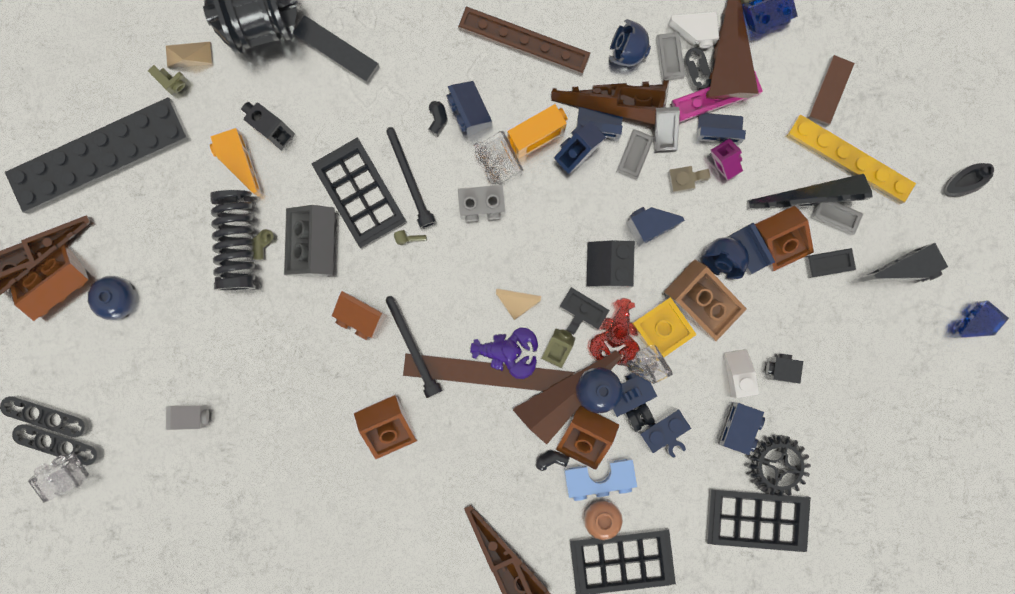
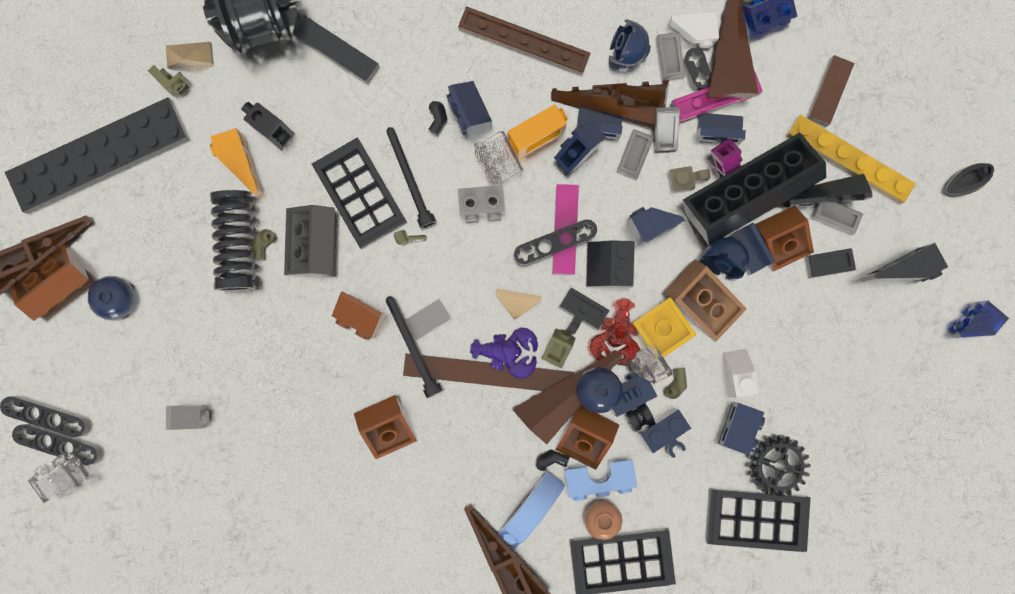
(427, 319): none -> light grey tile
(531, 511): none -> light blue arch
(555, 242): none -> black beam
(565, 214): none -> dark pink tile
(678, 386): none -> olive arm
(755, 188): none -> black brick
(784, 369): black brick -> none

